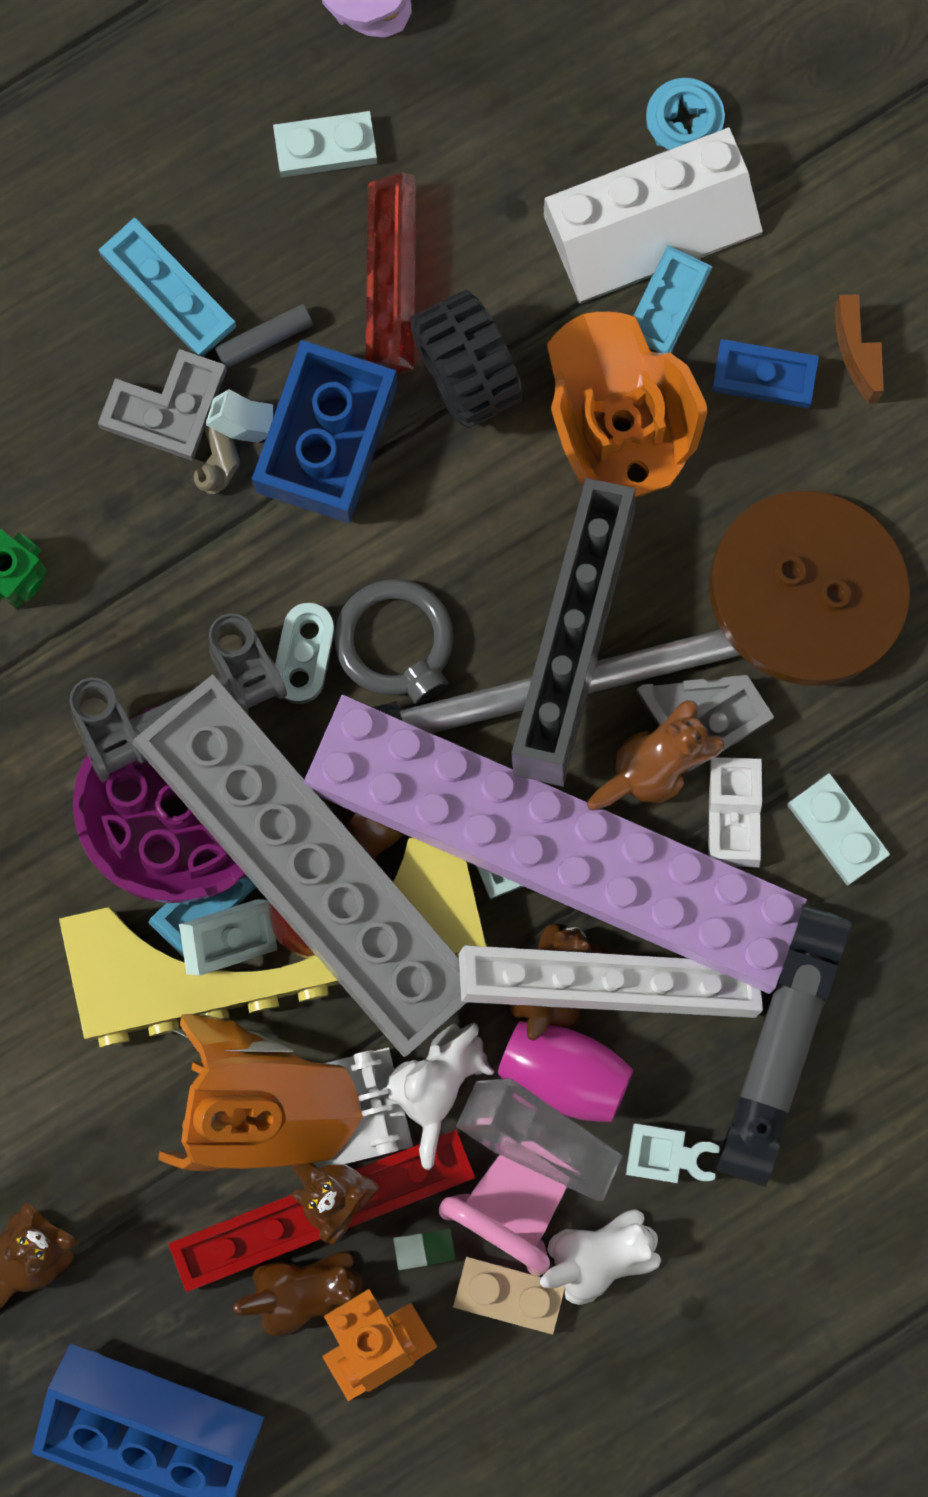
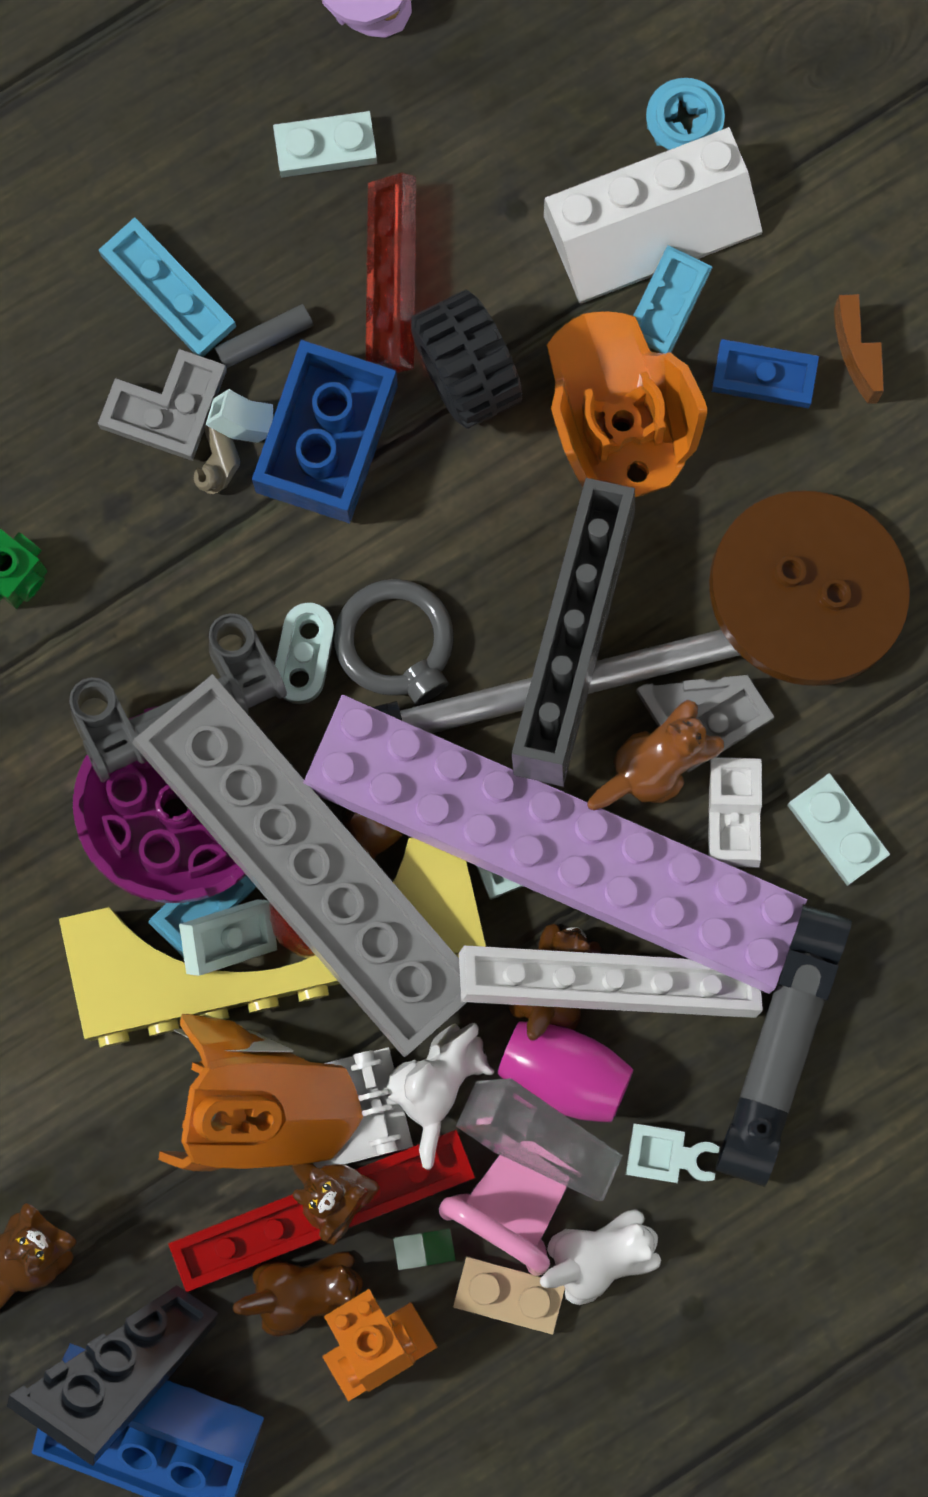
(111, 1381): none -> black wing

